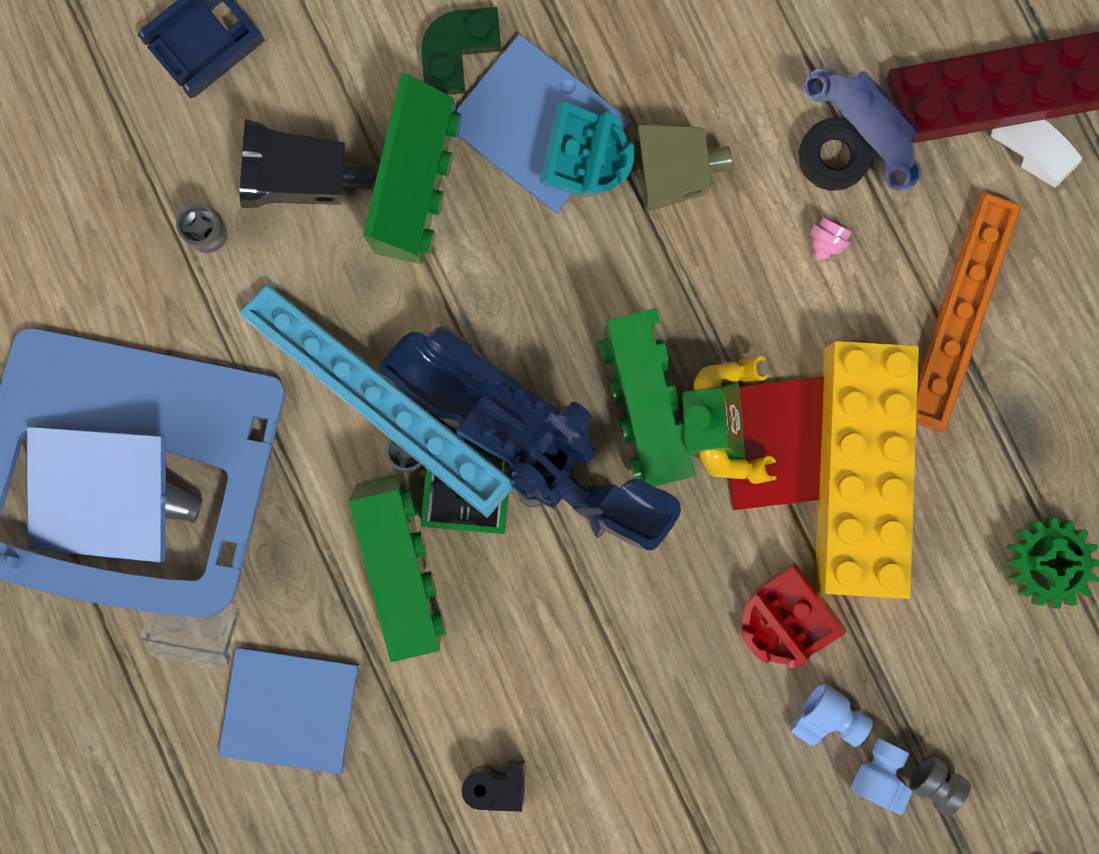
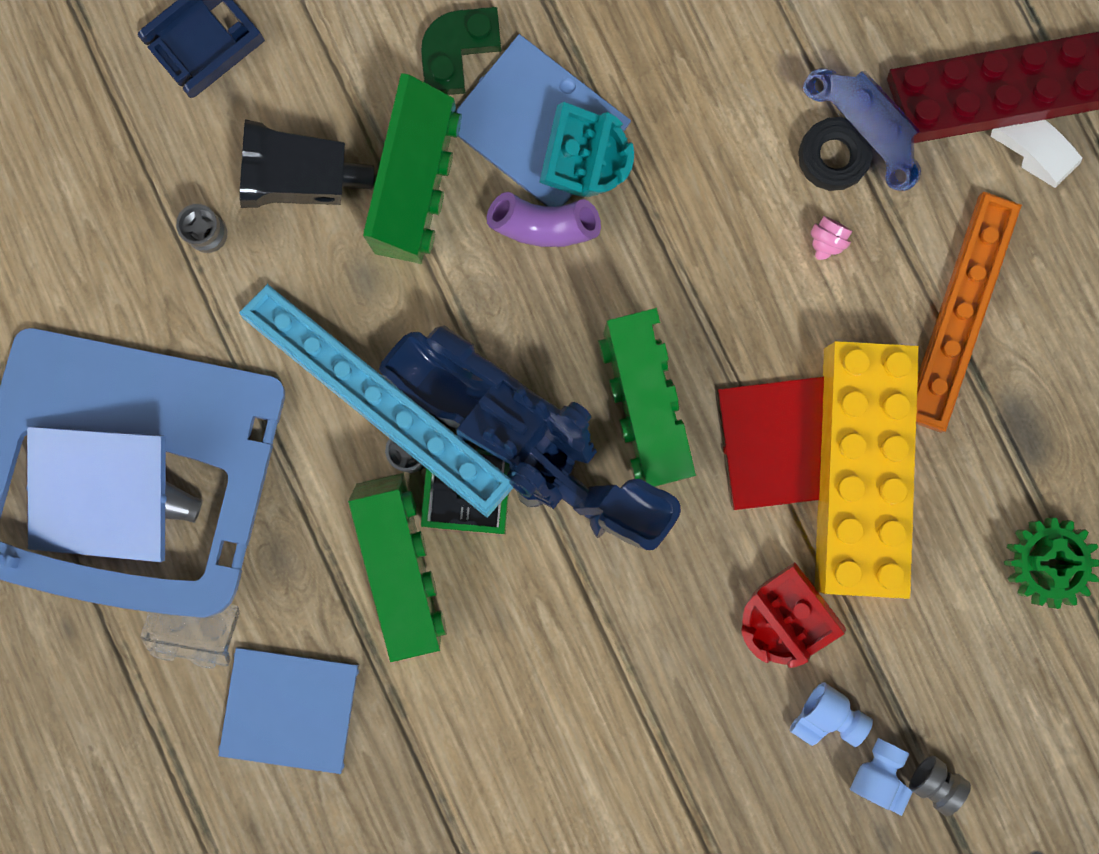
(495, 790): black leg -> none
(543, 225): none -> medium lavender cylinder
(676, 164): olive torso -> none
(716, 423): torso -> none

